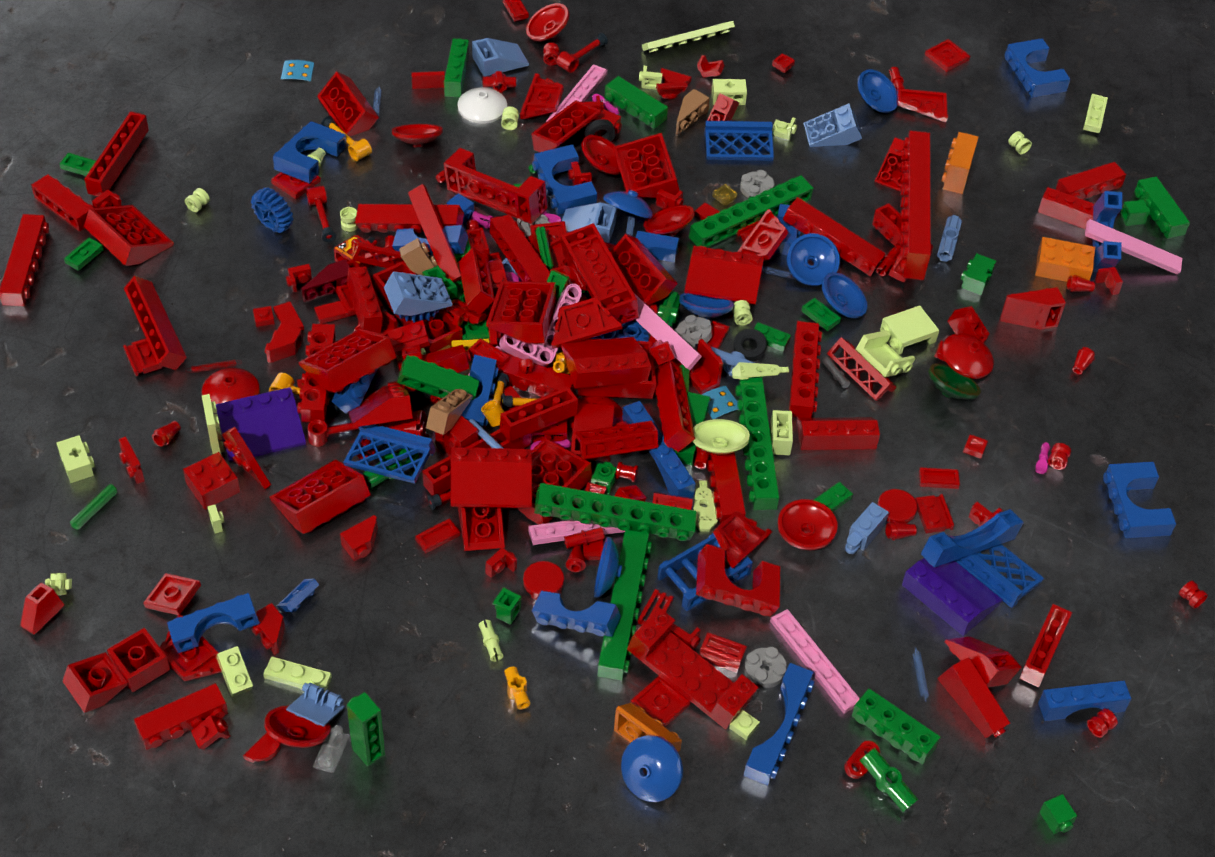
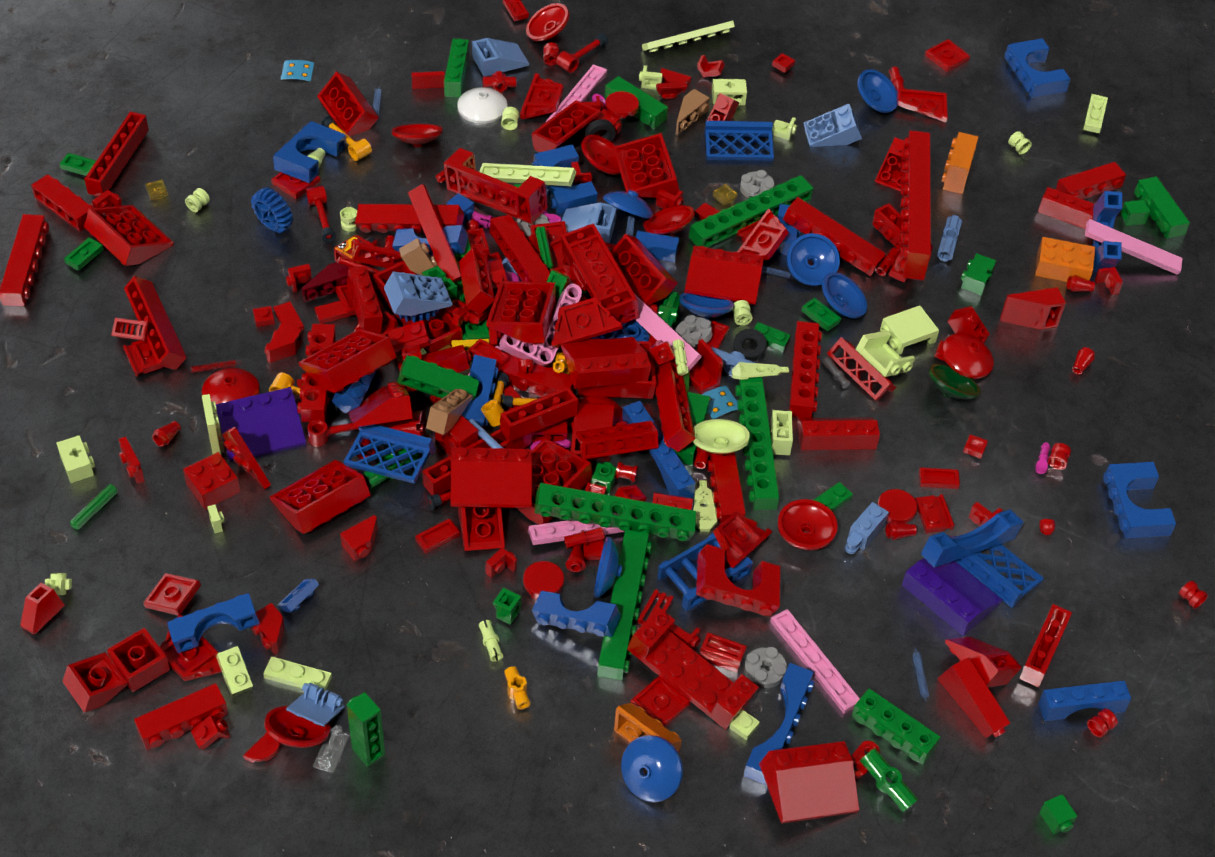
(118, 329): none -> red slope
(156, 189): none -> clear yellow plate
(347, 262): none -> red bar
(520, 173): none -> yellowish green plate
(622, 104): none -> red tile
(680, 357): none -> yellowish green axle
(811, 781): none -> slope
(1047, 526): none -> red hinge

